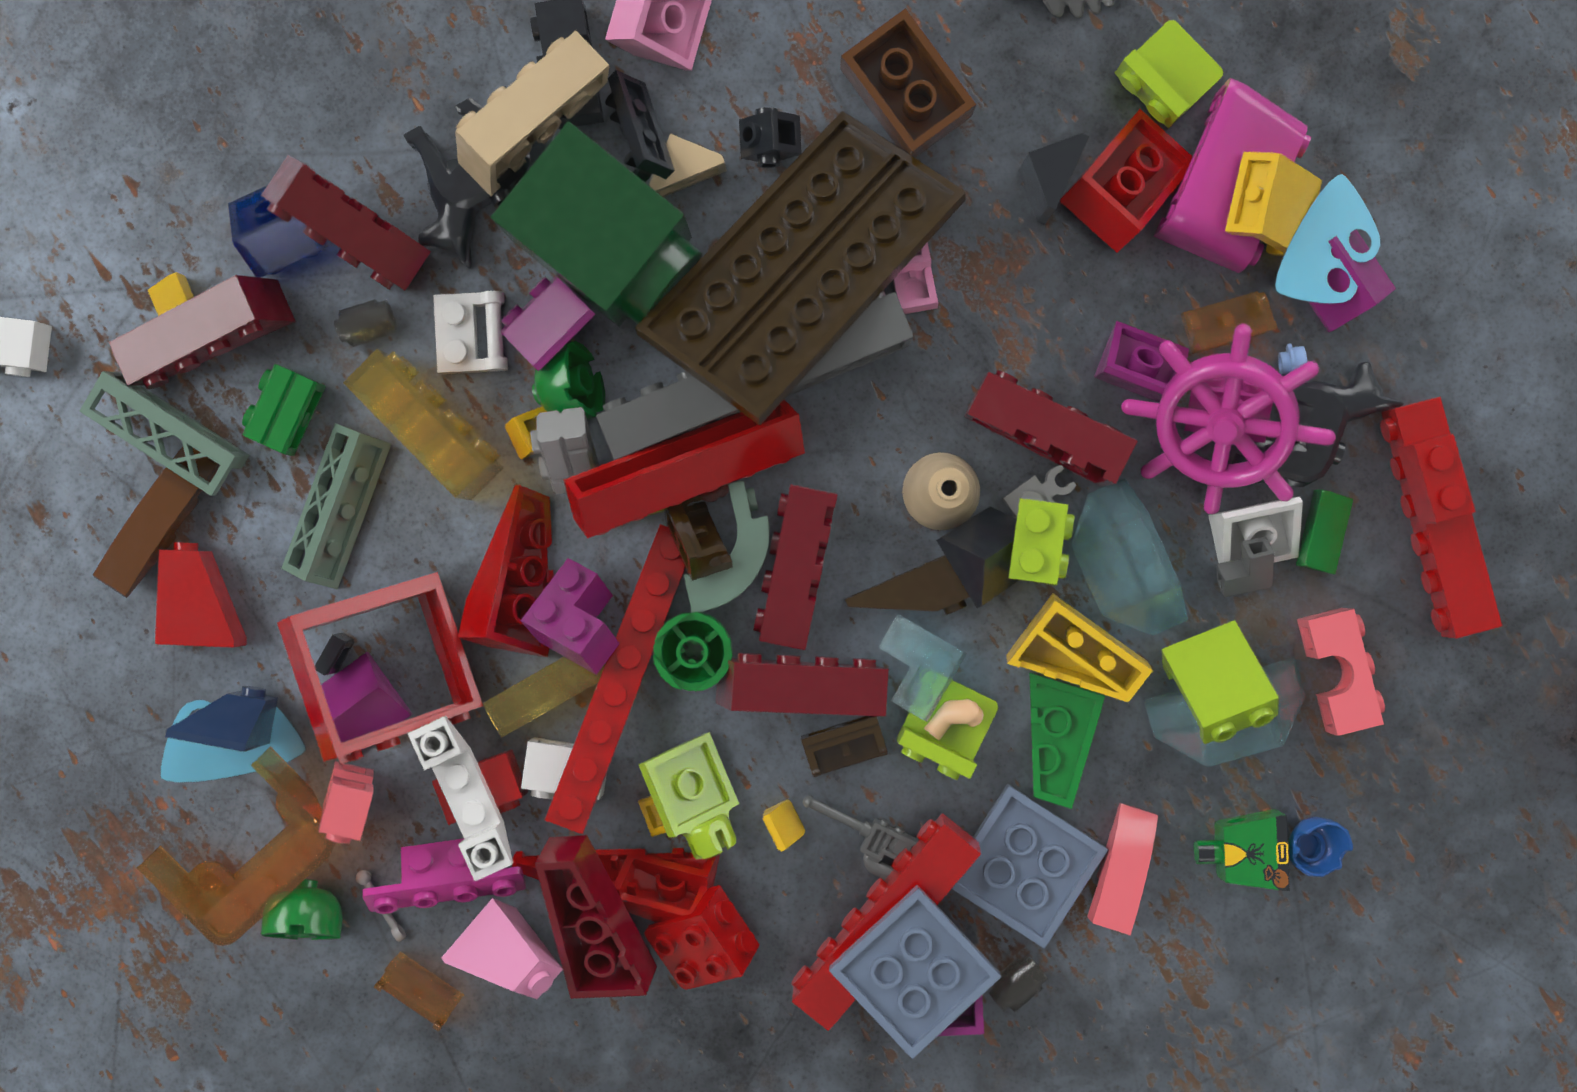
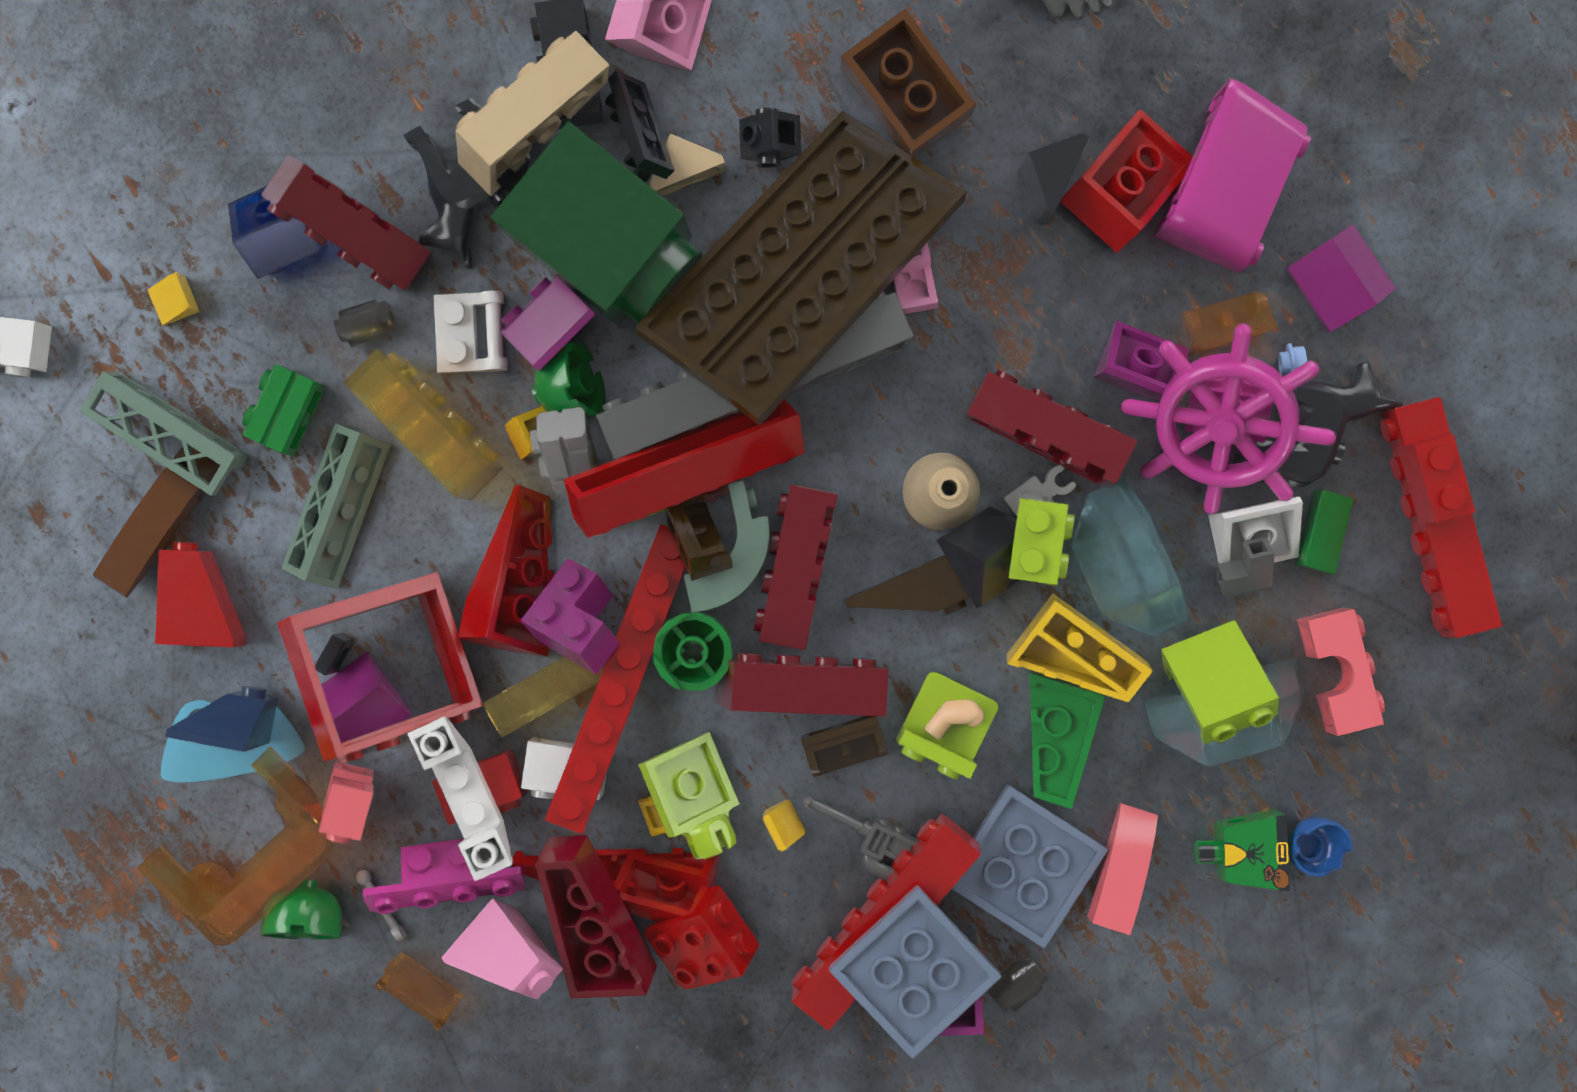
(201, 329): wedge -> none
(931, 665): clear light blue plate -> none
(1169, 73): lime bracket -> none
(1271, 199): yellow panel -> none
(1309, 255): medium azure piece -> none

